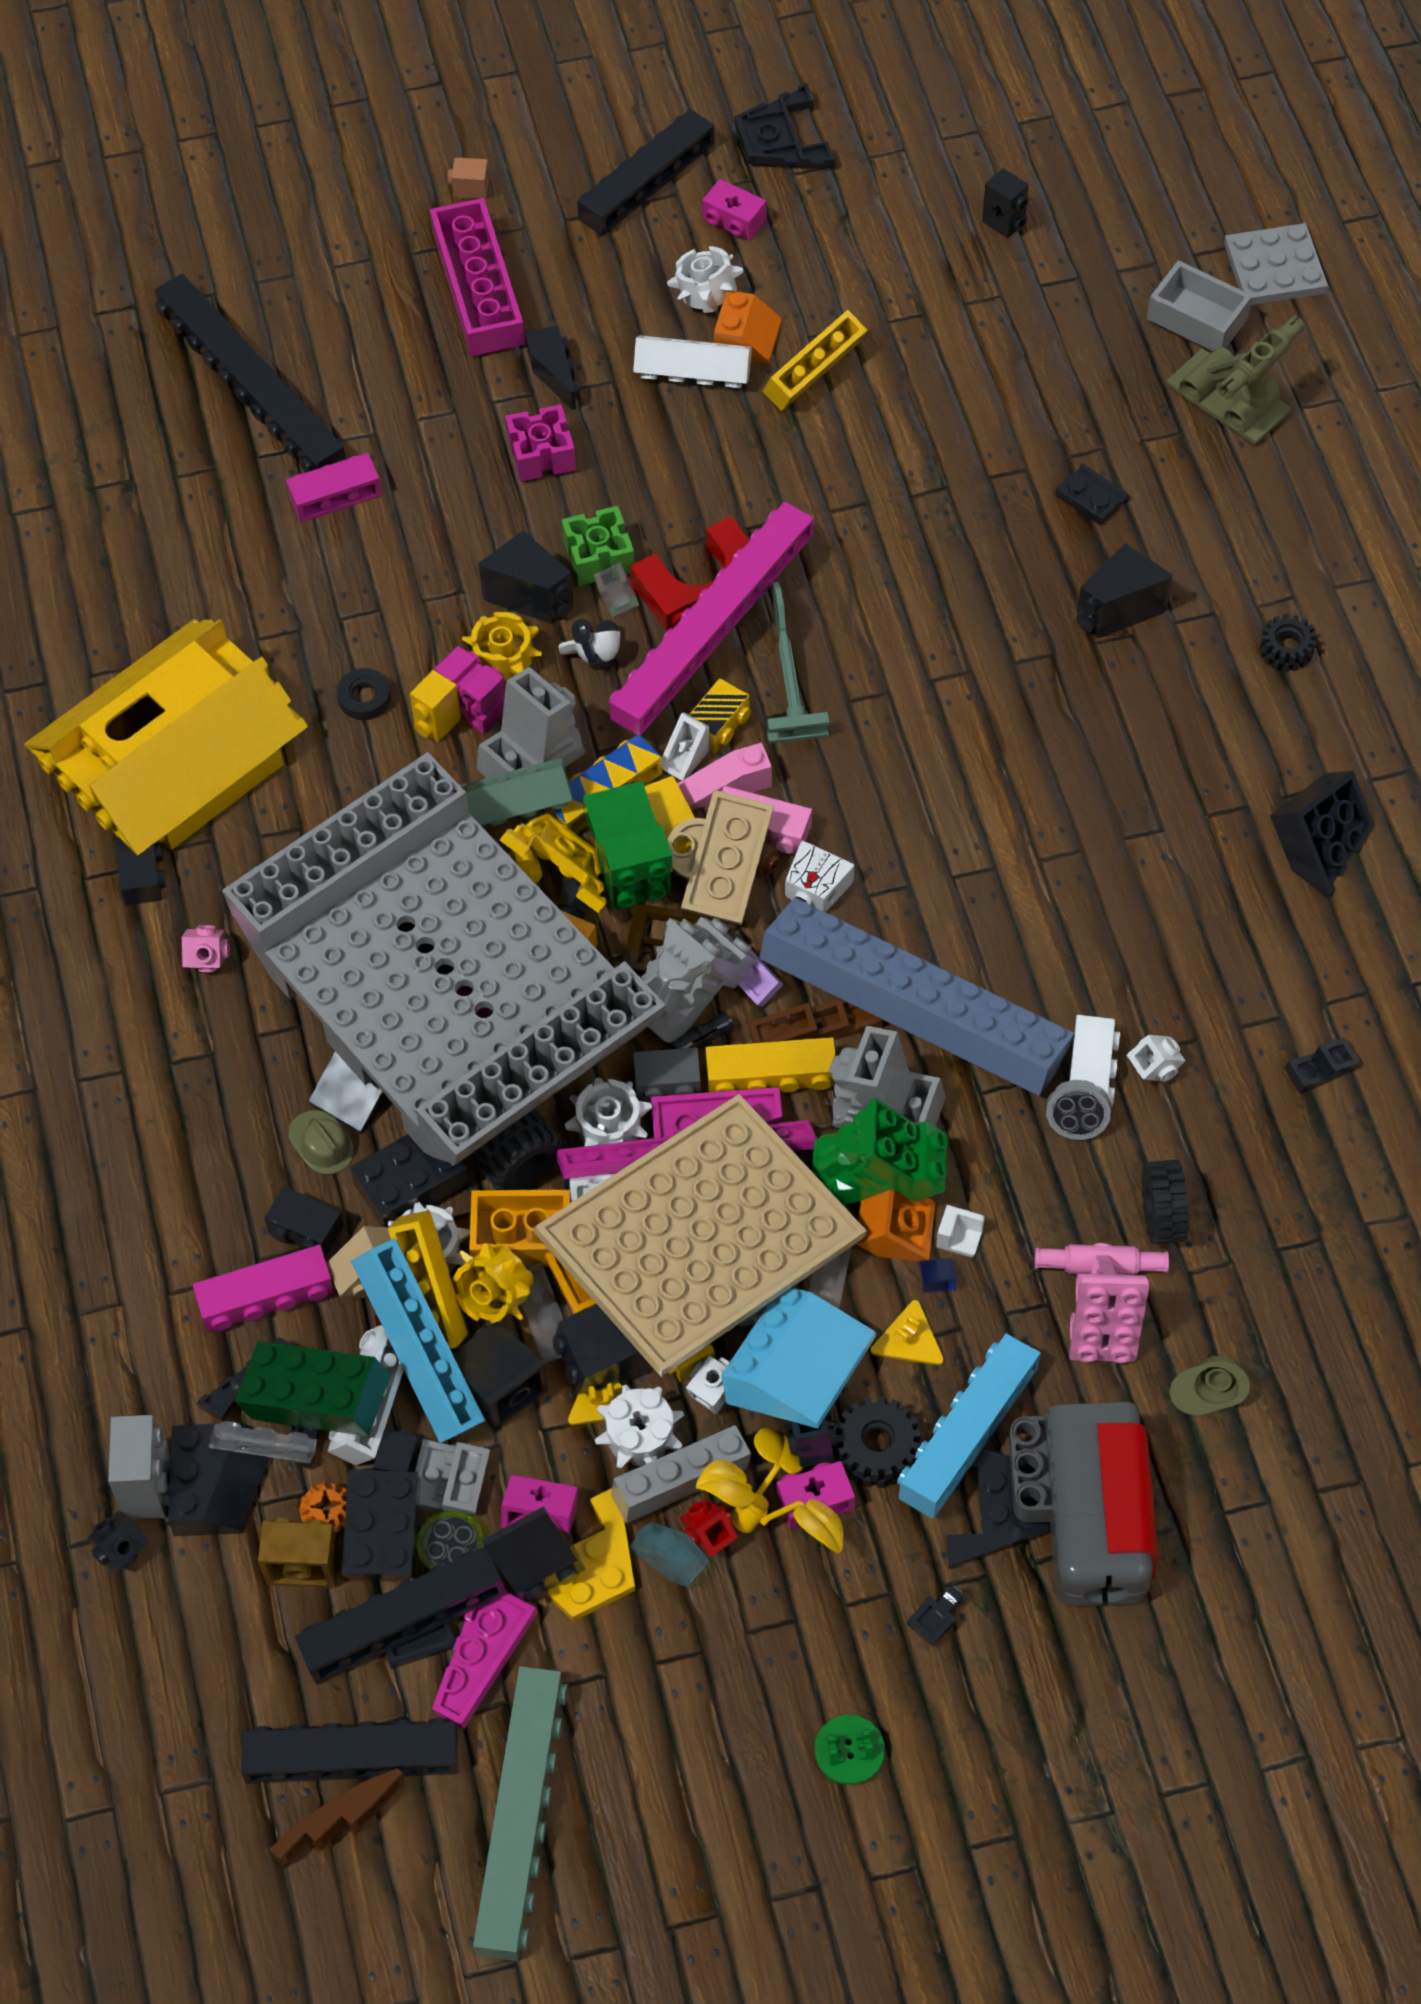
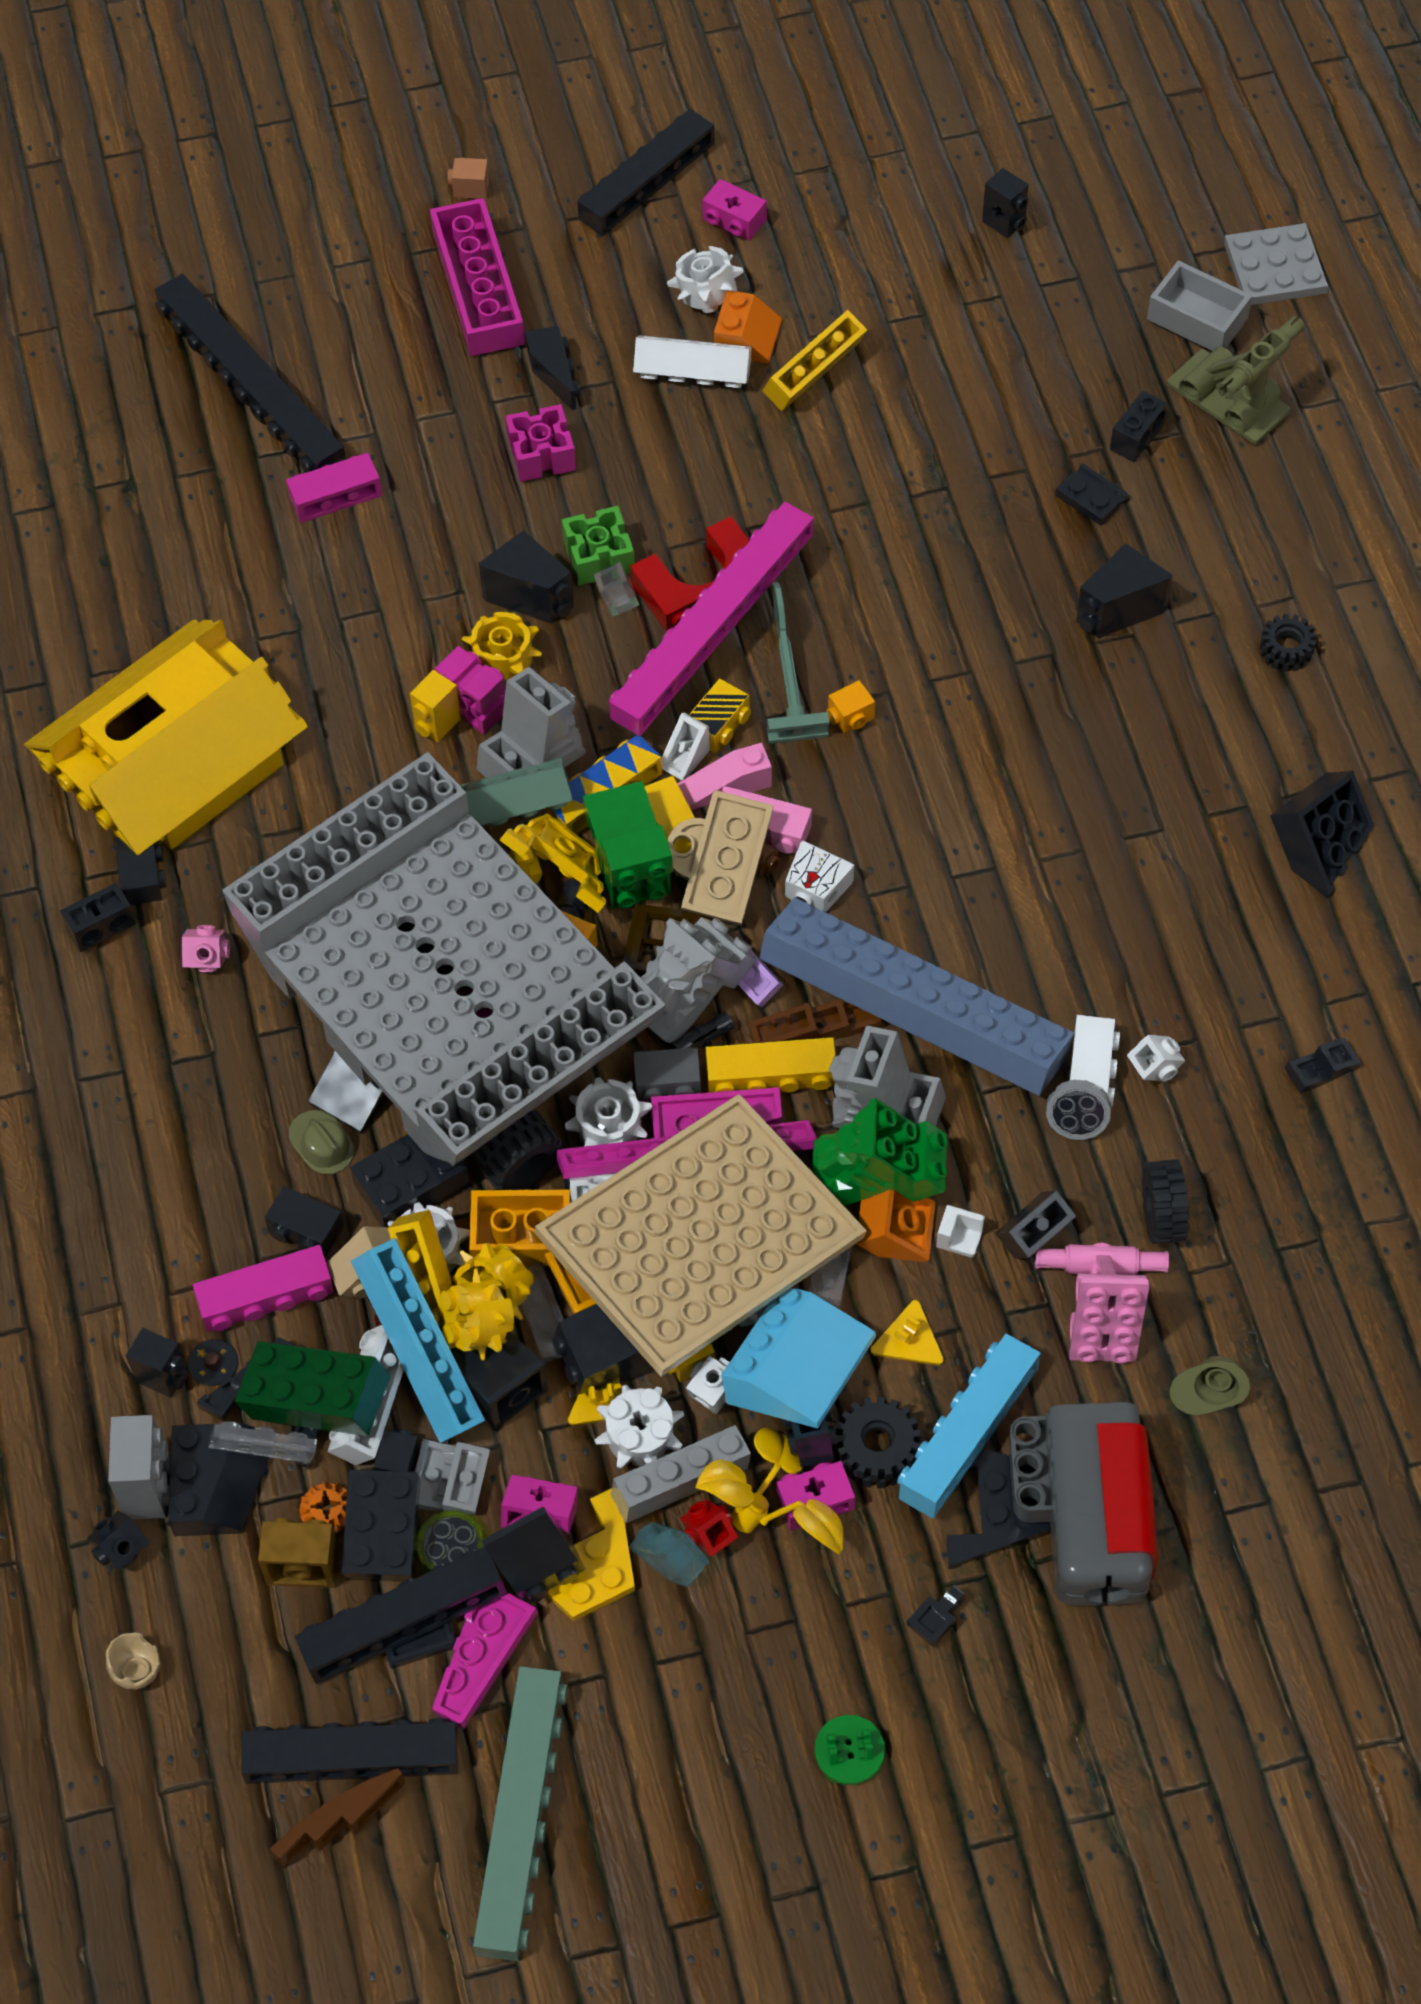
(98, 917): none -> black brick
(132, 1661): none -> tan hair
(157, 1363): none -> black brick
(212, 1362): none -> piece
(359, 678): black tyre -> none
(476, 1315): none -> yellow brick
(593, 648): cap -> none
(771, 138): black wing -> none
(851, 707): none -> light orange brick
(937, 1275): clear blue slope -> none
(1035, 1224): none -> black brick
(1138, 426): none -> black brick

